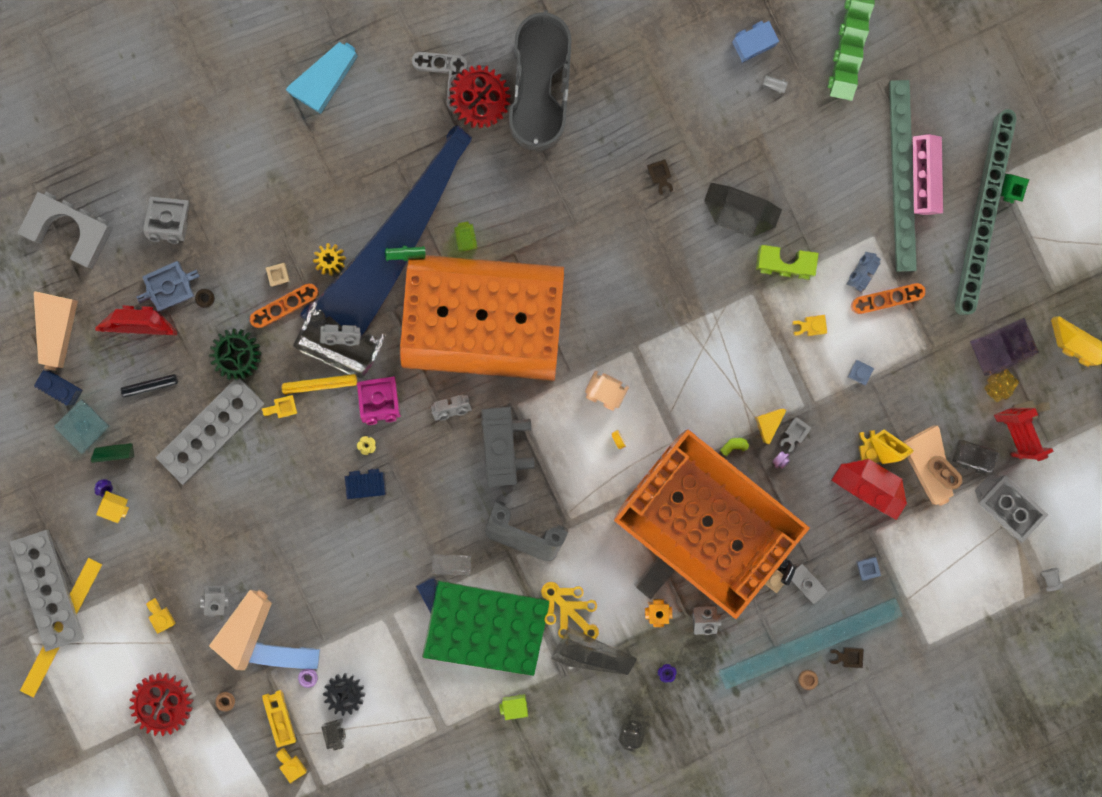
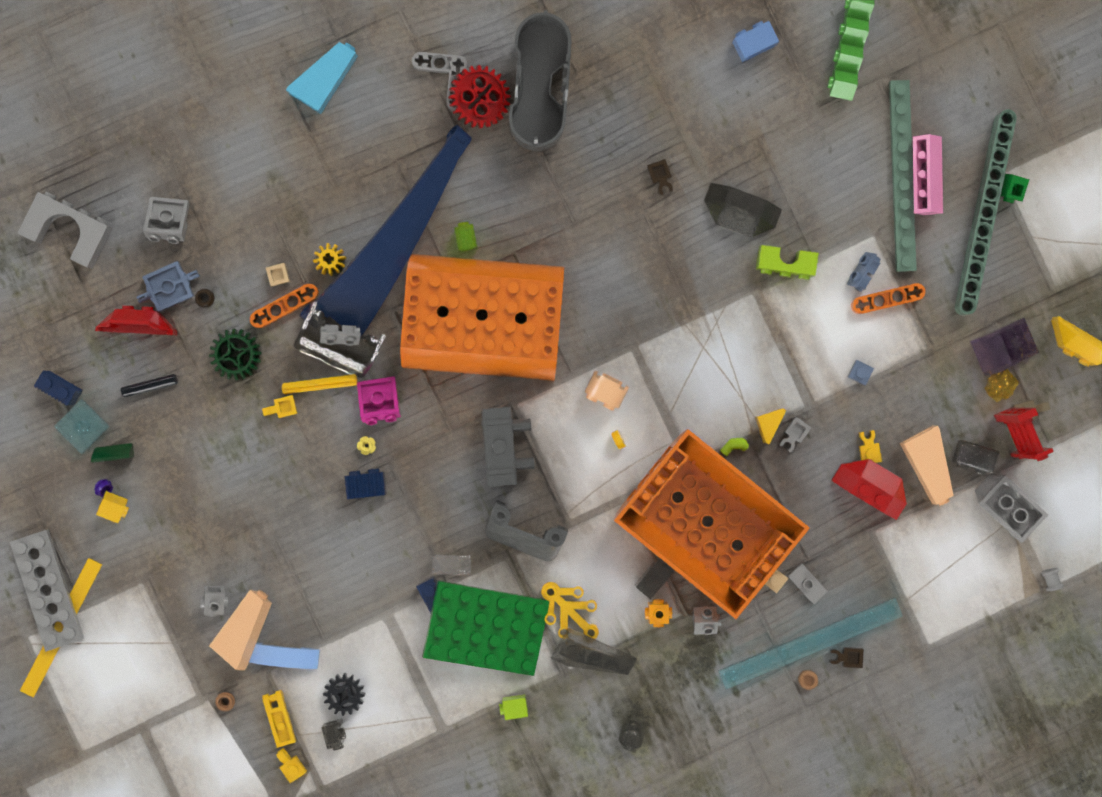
(53, 328): light nougat slope -> none
(145, 696): red gear -> none
(161, 618): yellow plate -> none
(197, 429): light grey plate -> none
(303, 682): lavender plate -> none
(405, 253): green pin -> none
(459, 406): light grey hinge -> none
(667, 678): dark purple plate -> none
(775, 84): light grey pin -> none
(781, 460): lavender plate -> none
(789, 571): black arm -> none
(813, 325): yellow plate -> none
(868, 568): sand blue plate -> none
(890, 448): yellow slope -> none
(944, 471): medium nougat plate -> none

